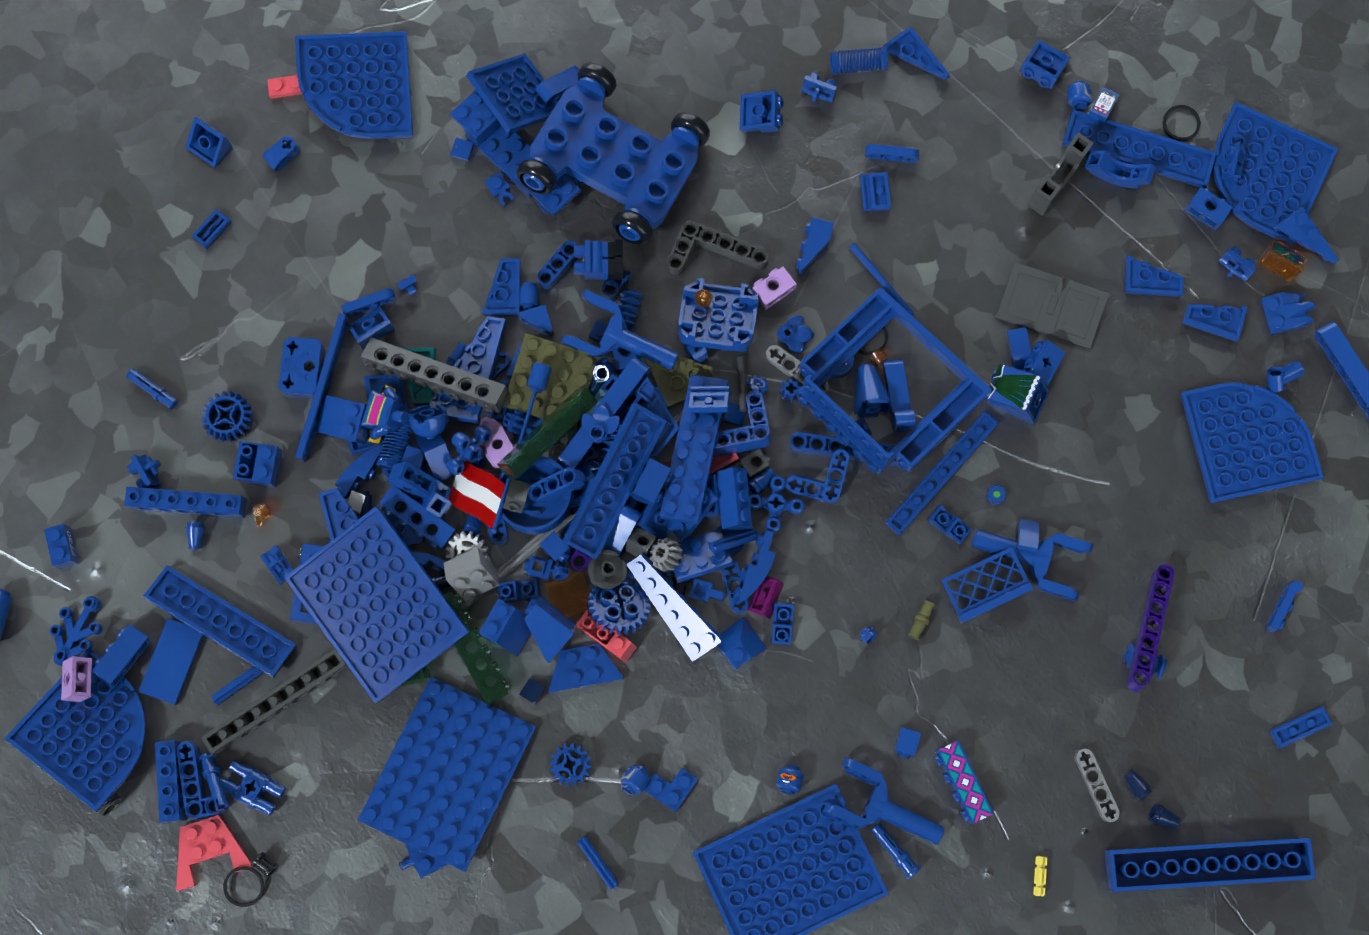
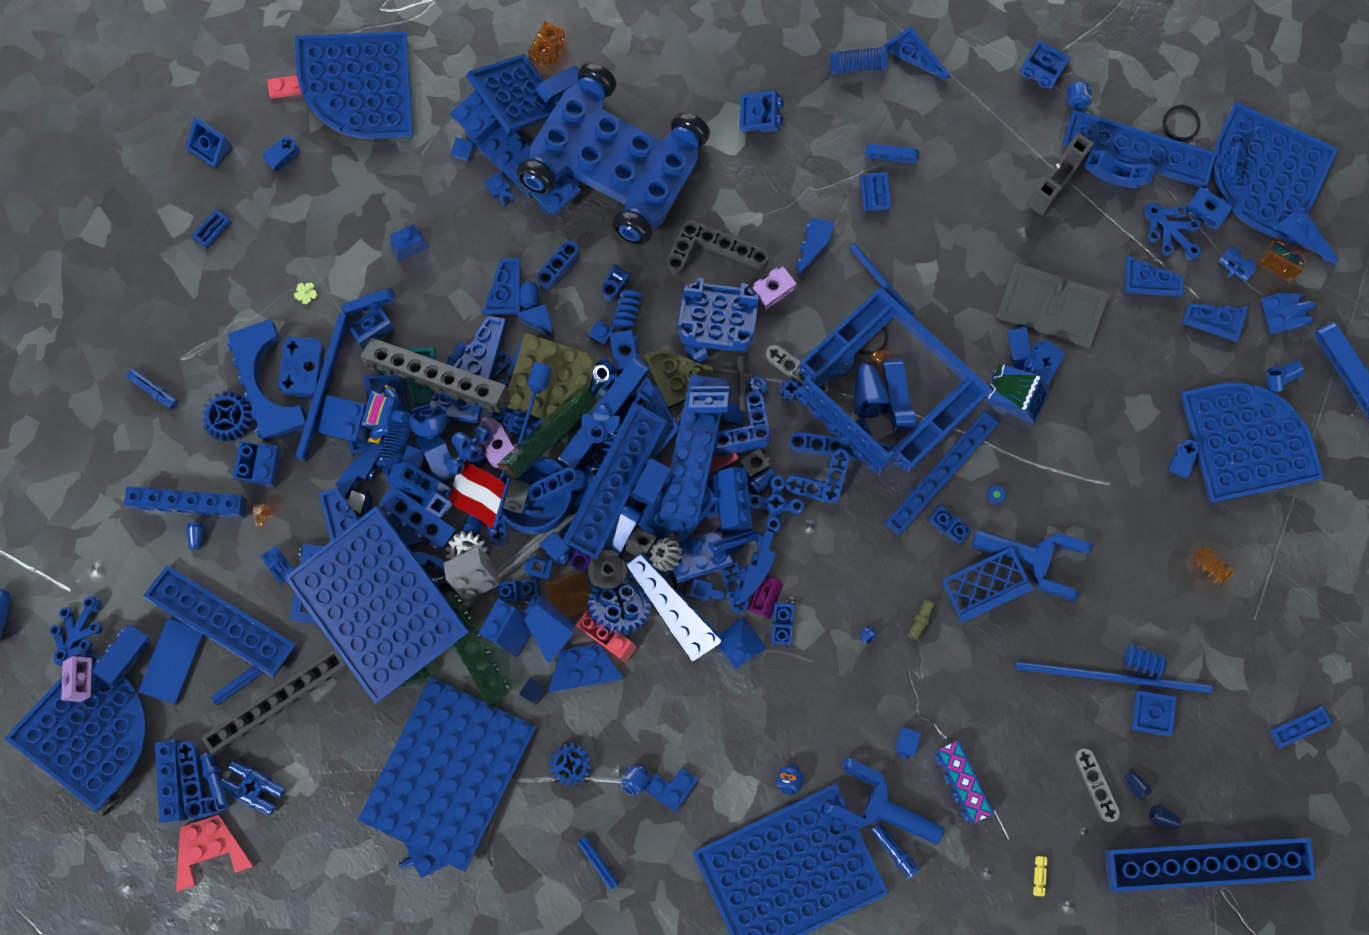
(61, 546): blue brick -> none
(147, 469): blue hips -> none
(243, 904): black piece -> none
(248, 348): none -> blue arch
(264, 865): black bush -> none
(305, 293): none -> yellowish green plant
(407, 283): blue tile -> none
(408, 242): none -> blue torso
(542, 43): none -> clear orange brick
(559, 572): blue plate -> none
(601, 260): blue hips -> none
(619, 336): blue piece -> none
(703, 298): clear orange plate -> none
(798, 333): blue plate -> none
(818, 88): blue hips -> none
(1028, 535): blue slope -> none
(1103, 104): tile -> none
(1113, 677): none -> blue piece
(1147, 635): dark purple beam -> none
(1153, 713): none -> blue plate
(1170, 228): none -> blue plant
(1182, 461): none -> blue piece
(1212, 565): none -> clear orange piece
(1283, 606): blue plate -> none

